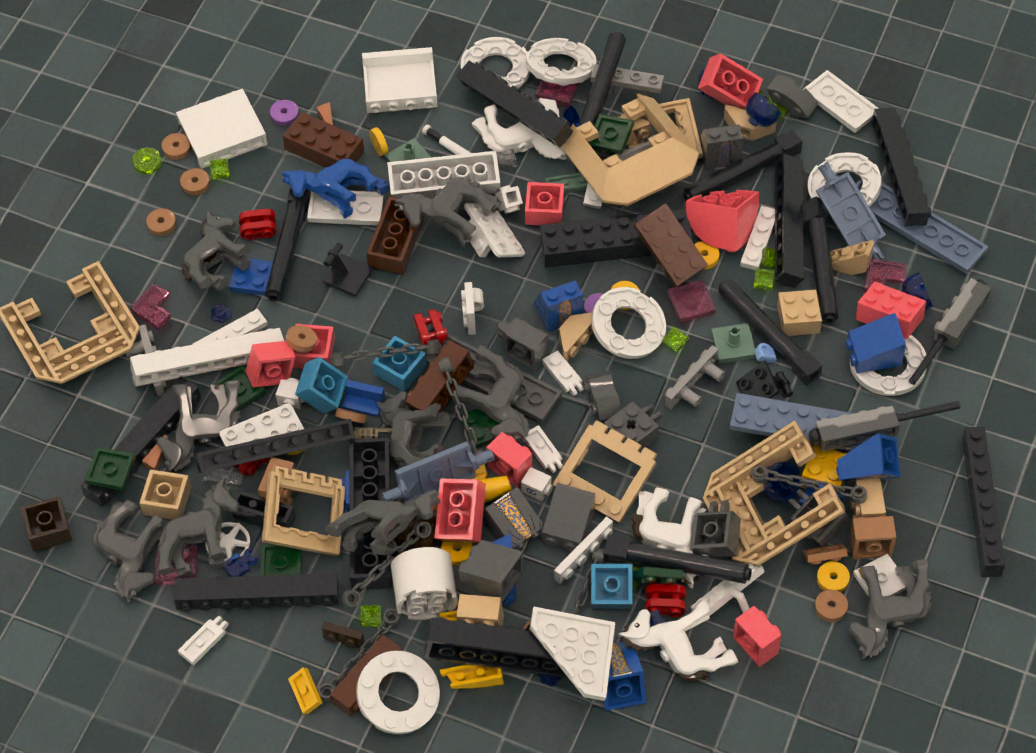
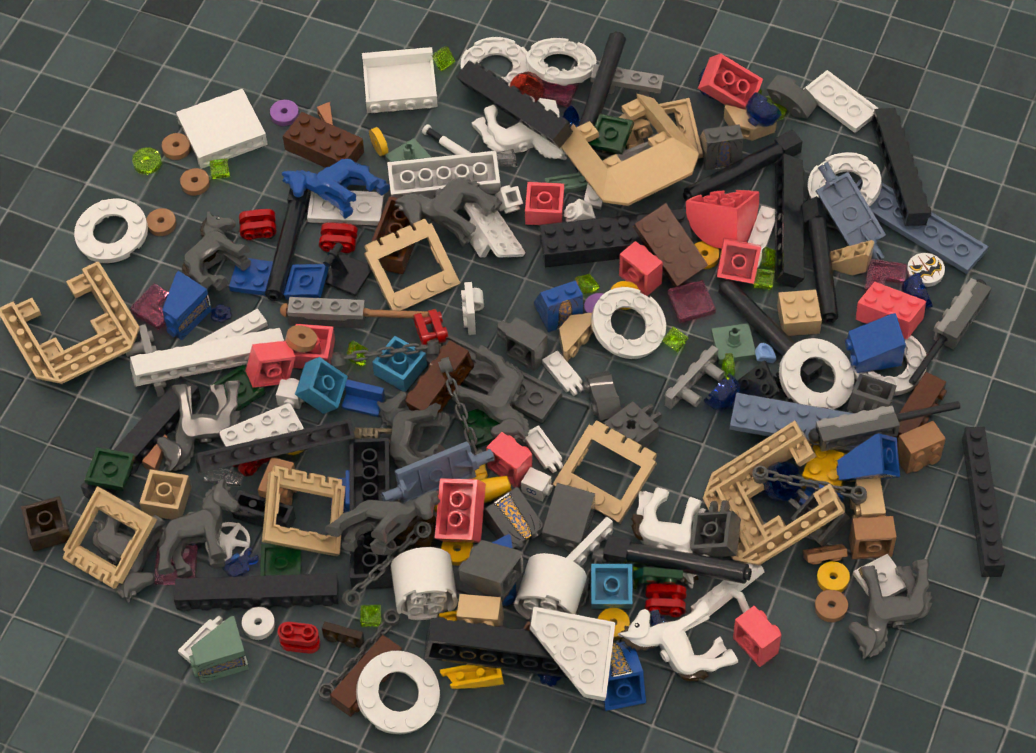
(116, 251): none -> white plate
(121, 511): none -> tan hinge
(185, 306): none -> blue slope
(219, 653): none -> sand green slope
(261, 631): none -> white piece
(299, 637): none -> red brick
(305, 690): yellow plate -> none
(306, 281): none -> blue plate
(336, 312): none -> piece
(338, 233): none -> red brick
(354, 346): none -> clear neon green plate
(354, 416): medium nougat piece -> none
(421, 290): none -> tan hinge
(443, 58): none -> clear neon green plate
(529, 84): none -> clear red tile
(550, 584): none -> white brick
(579, 211): none -> white brick
(587, 283): none -> clear neon green tile
(619, 617): none -> yellow piece
(641, 268): none -> coral brick
(724, 394): none -> clear blue cylinder
(728, 364): none -> clear neon green tile
(738, 260): none -> coral brick
(816, 348): none -> white plate
(870, 394): none -> dark grey hinge
(920, 447): none -> medium nougat brick
(925, 395): none -> reddish brown brick
(929, 266): none -> white tile

